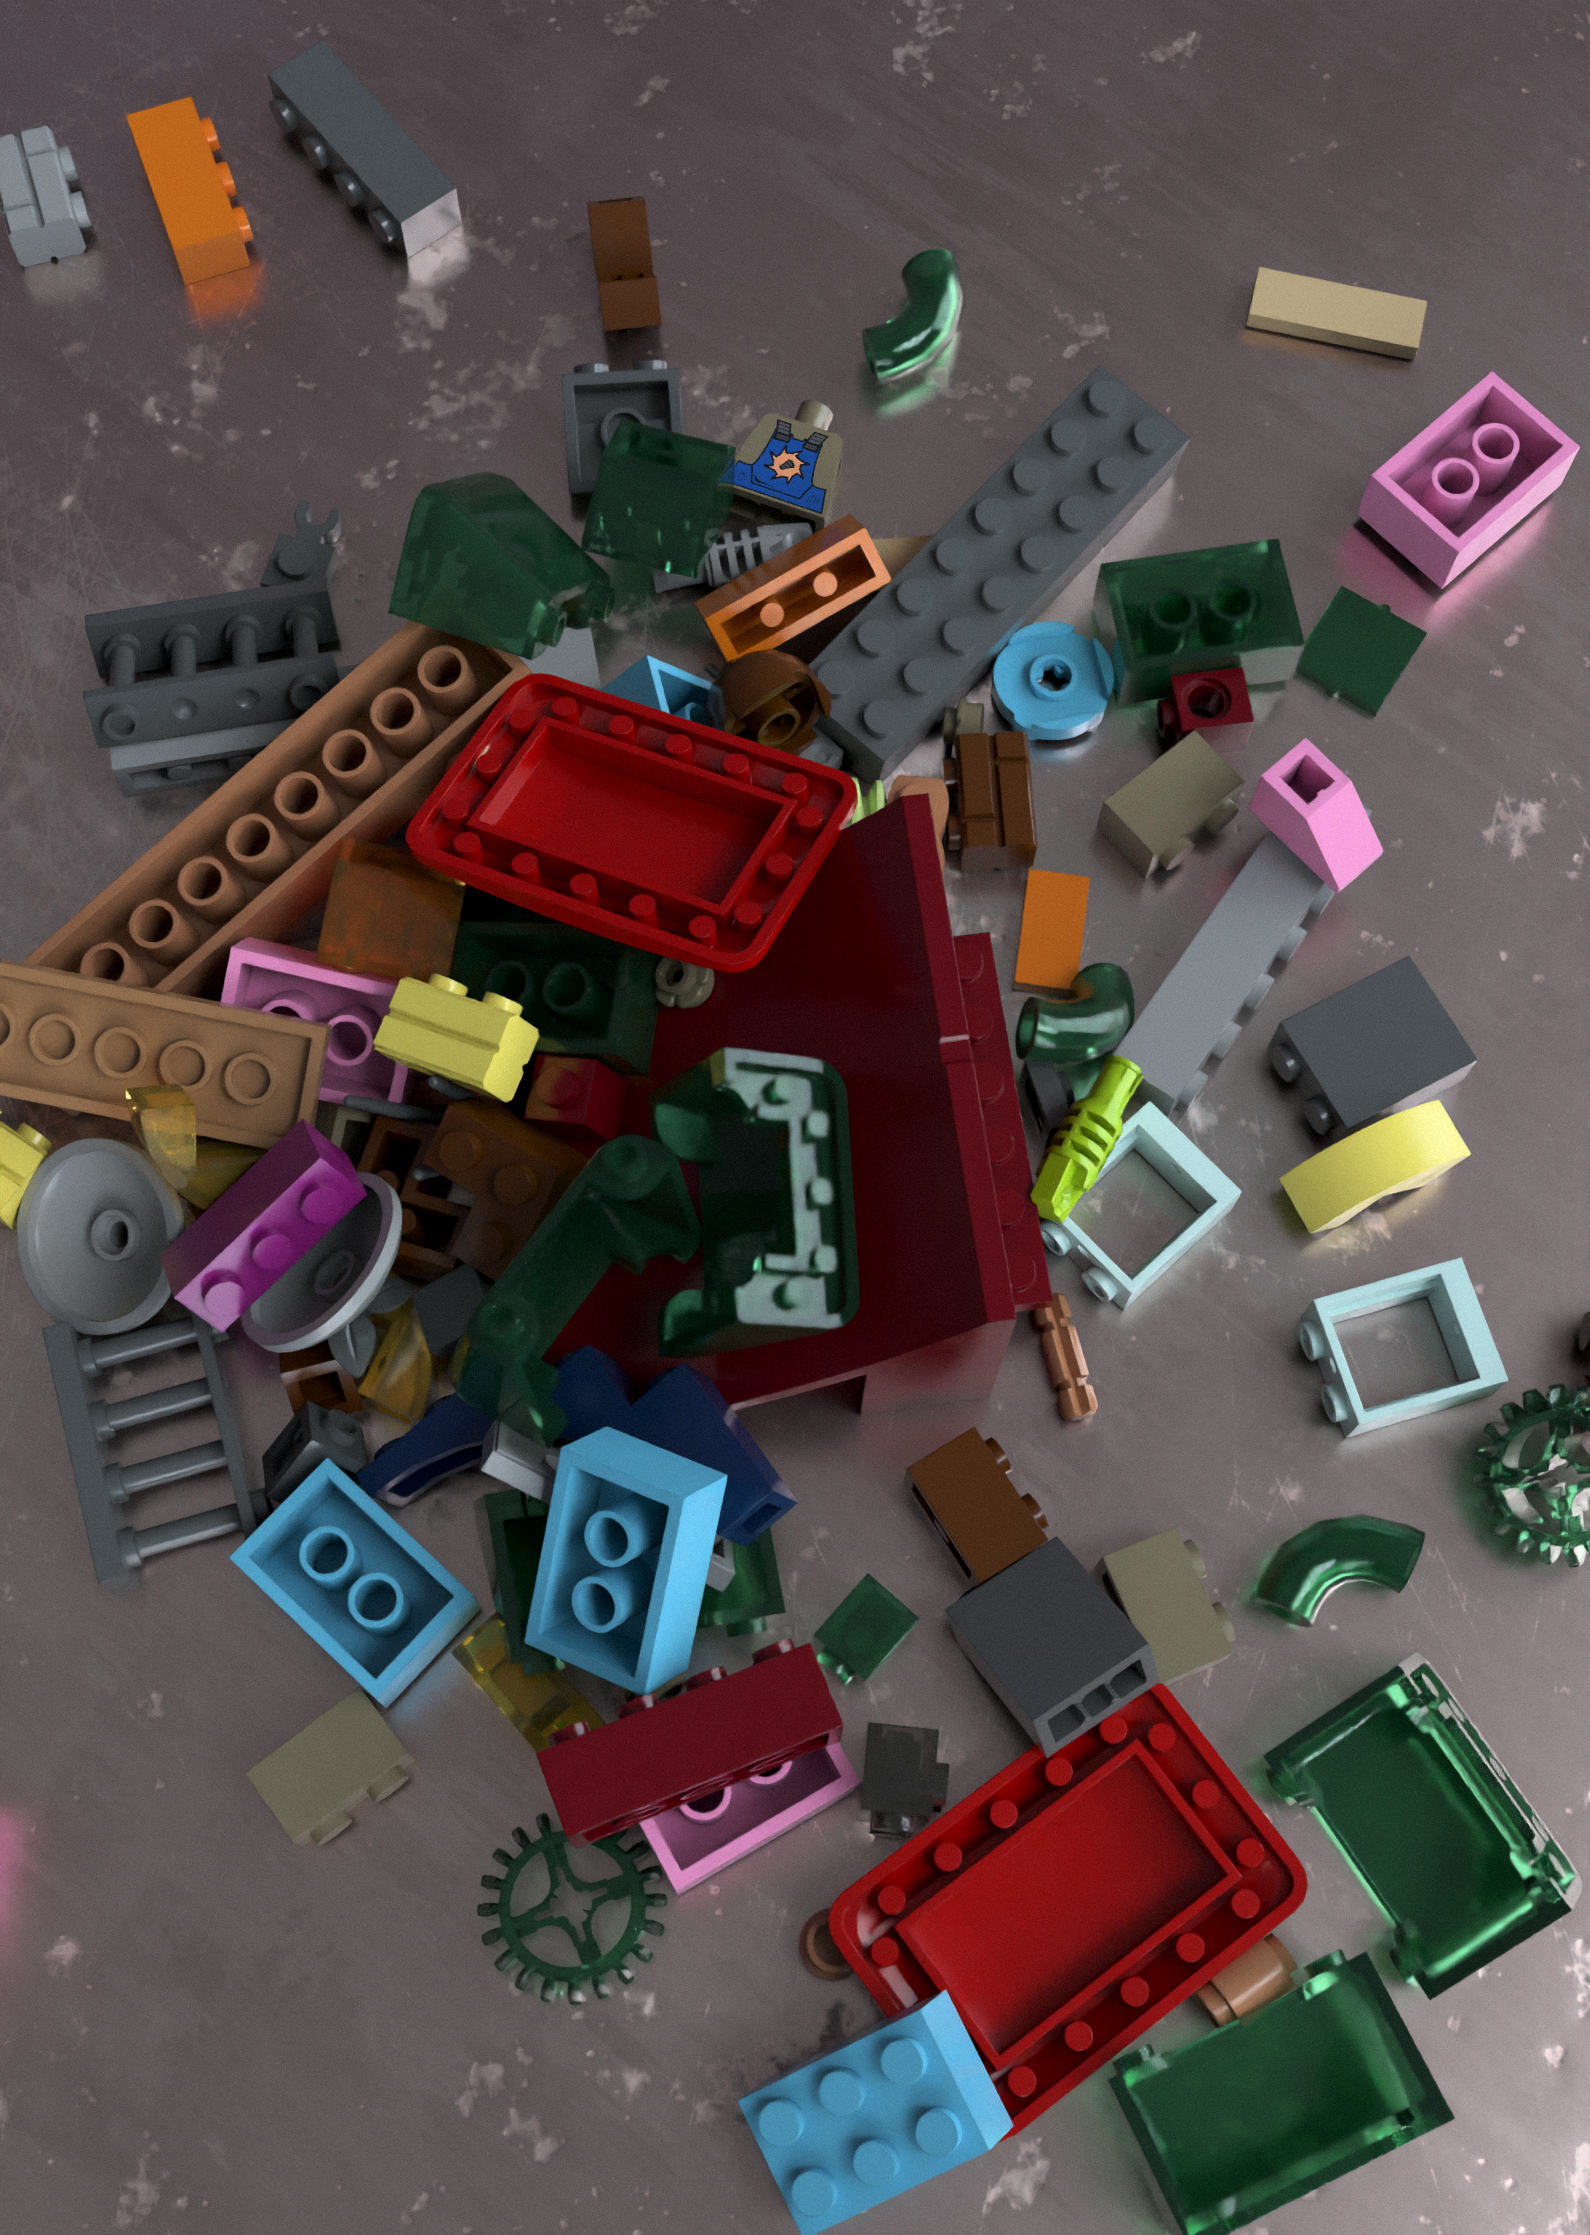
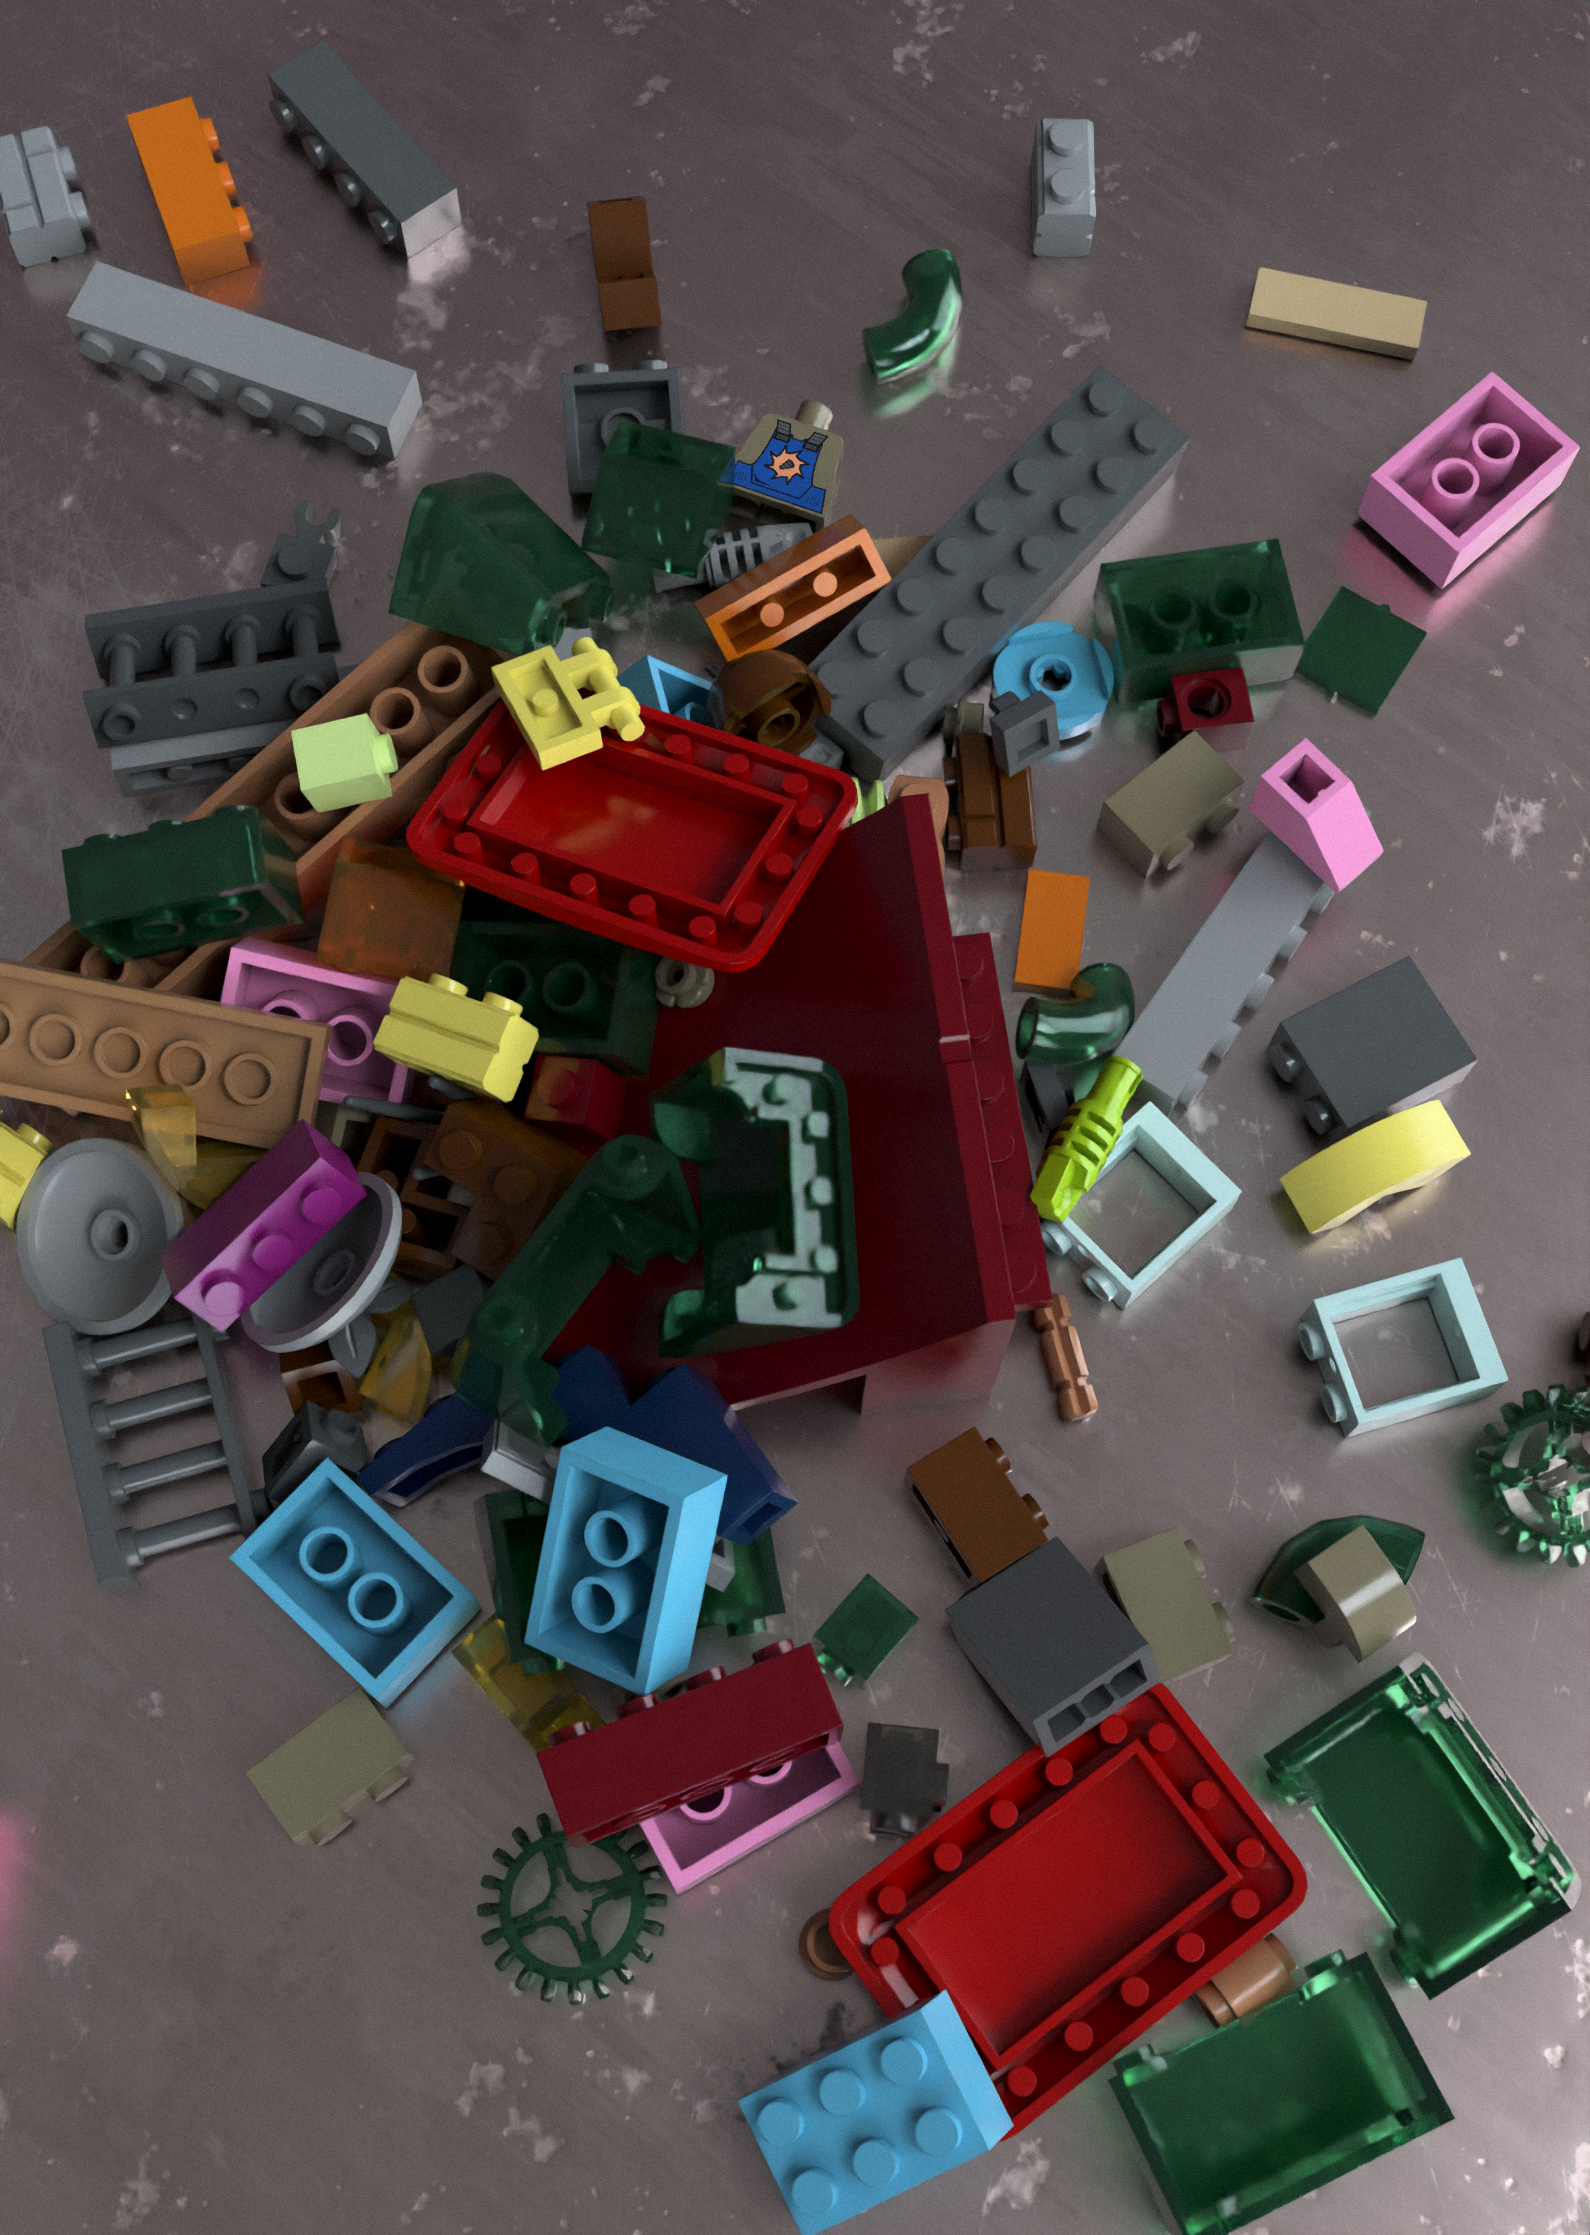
(182, 884): none -> clear green brick
(245, 360): none -> light grey brick
(344, 762): none -> yellowish green brick
(550, 710): none -> light yellow plate
(1023, 730): none -> dark grey tile
(1063, 187): none -> light grey brick
(1357, 1594): none -> dark tan brick

